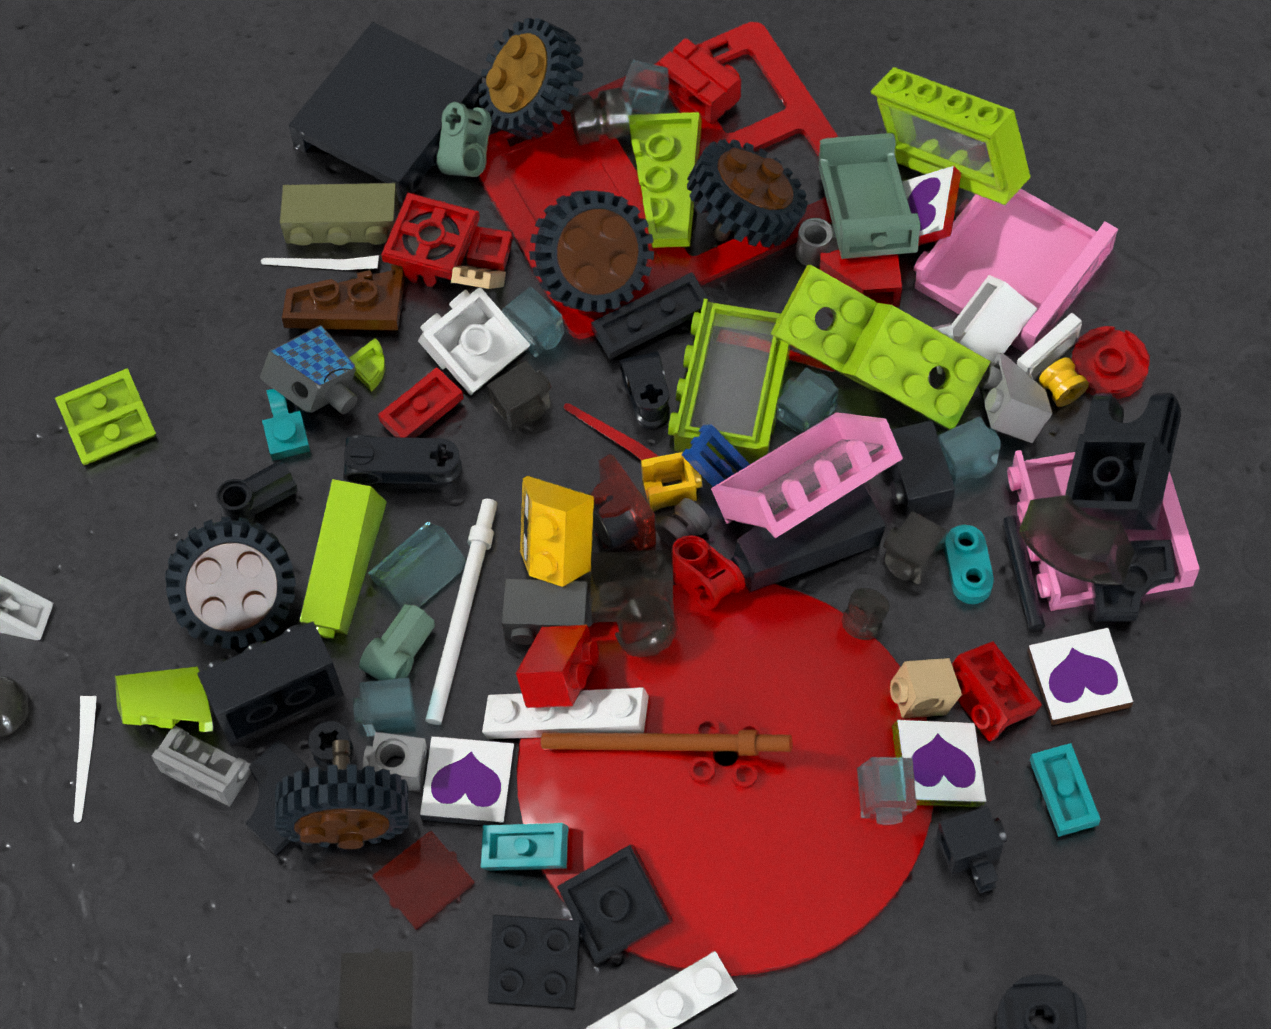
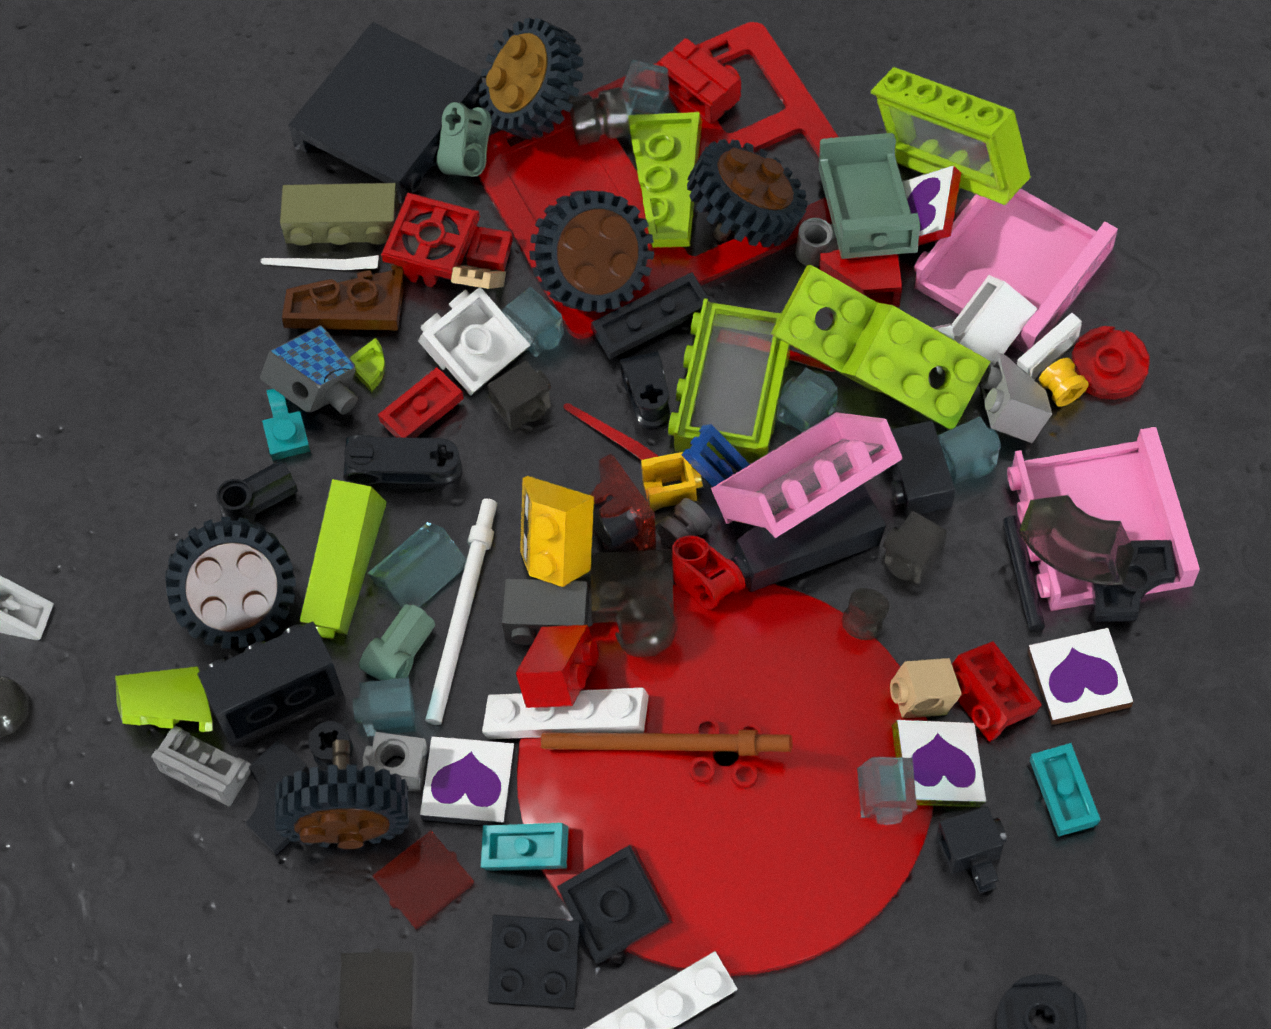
(87, 722): white sticker -> none
(105, 416): lime slope -> none
(968, 561): teal plate -> none
(1125, 466): black brick -> none

